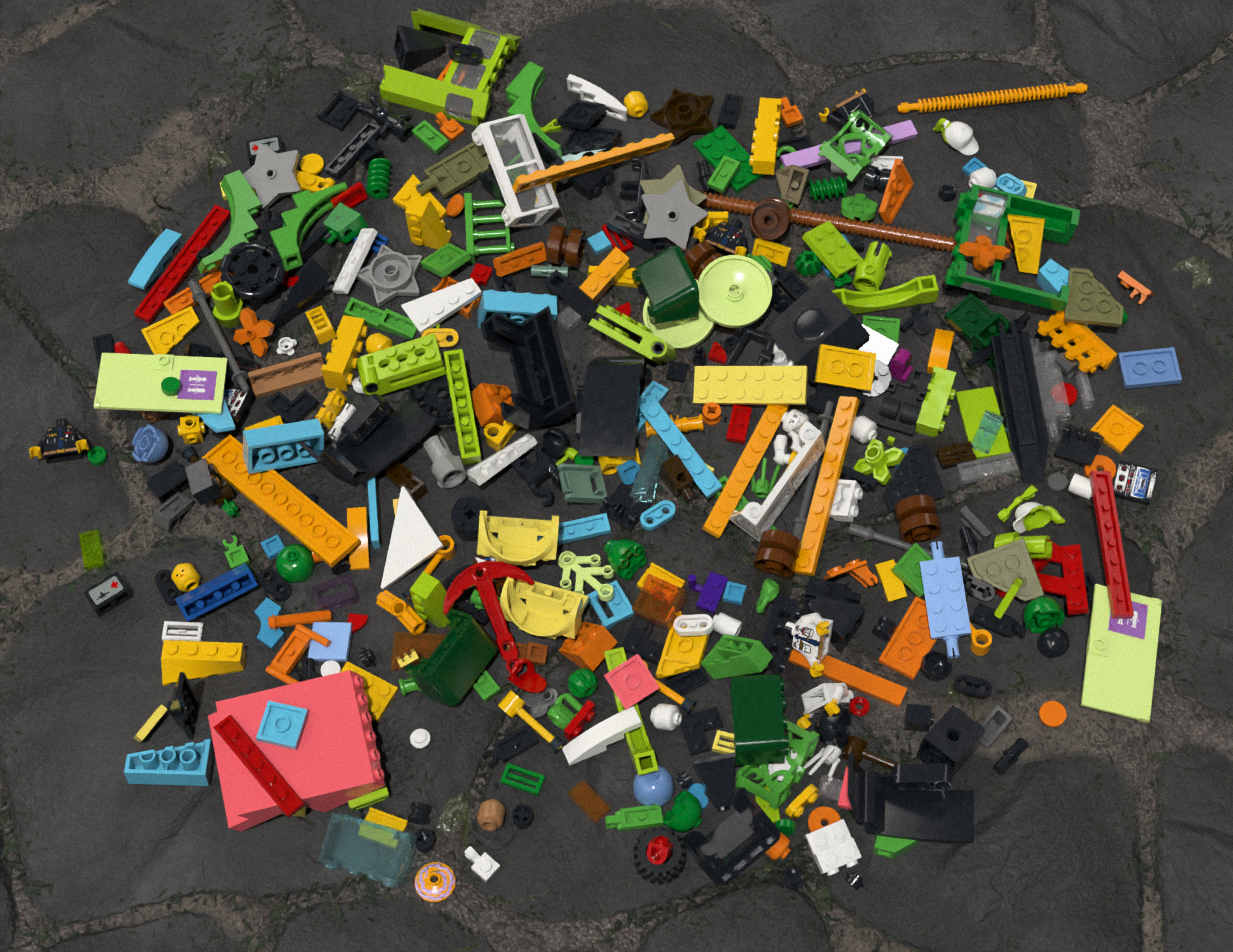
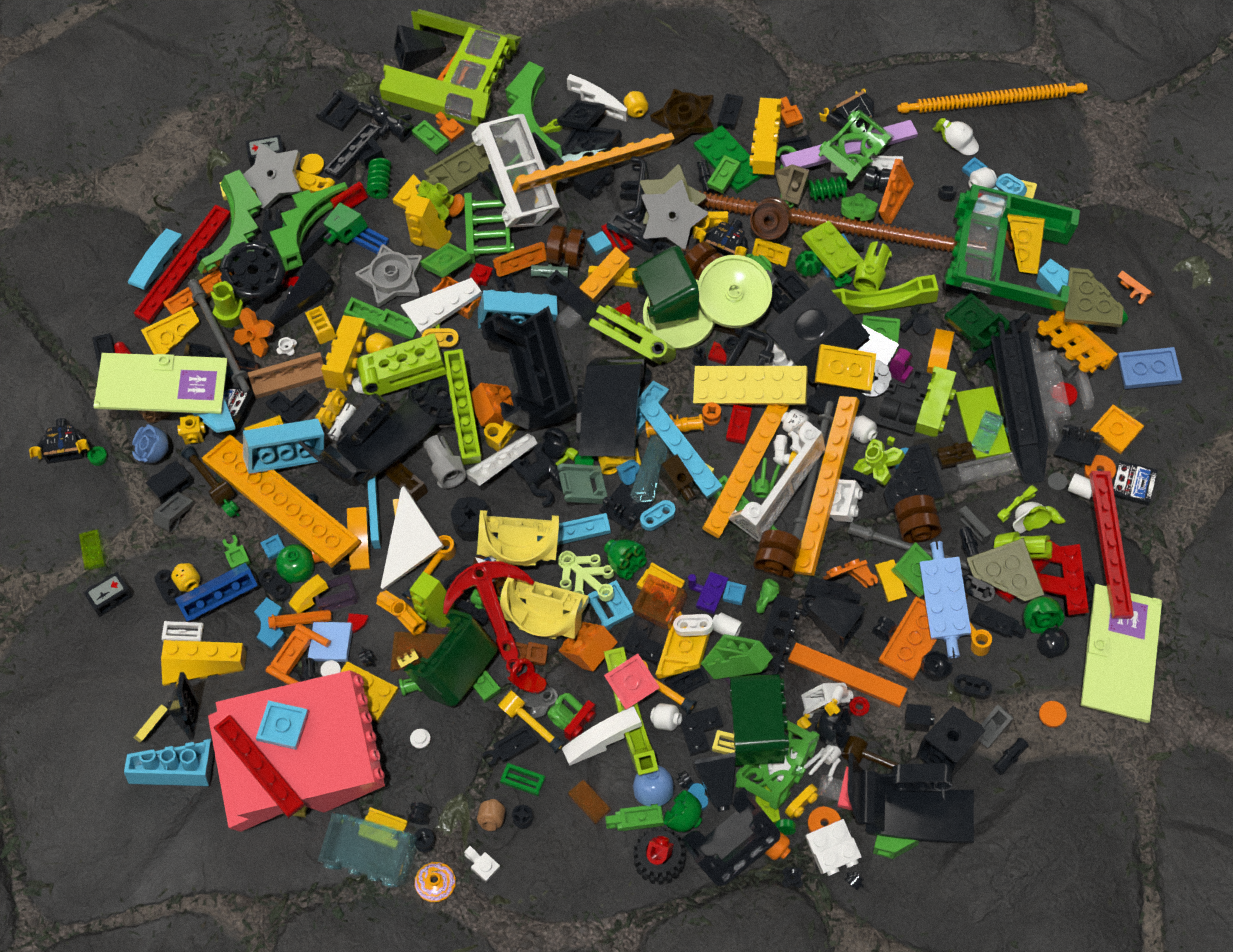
(170, 386): green tile -> none
(203, 481): brick -> none
(303, 597): none -> yellow slope
(354, 261): white tile -> none
(369, 799): lime tile -> none
(438, 195): none -> lime plant
(466, 53): black plate -> none
(582, 683): green piece -> none
(677, 371): black tile -> none
(811, 639): torso -> none
(984, 252): orange plant -> none
(1008, 597): lime tile -> none

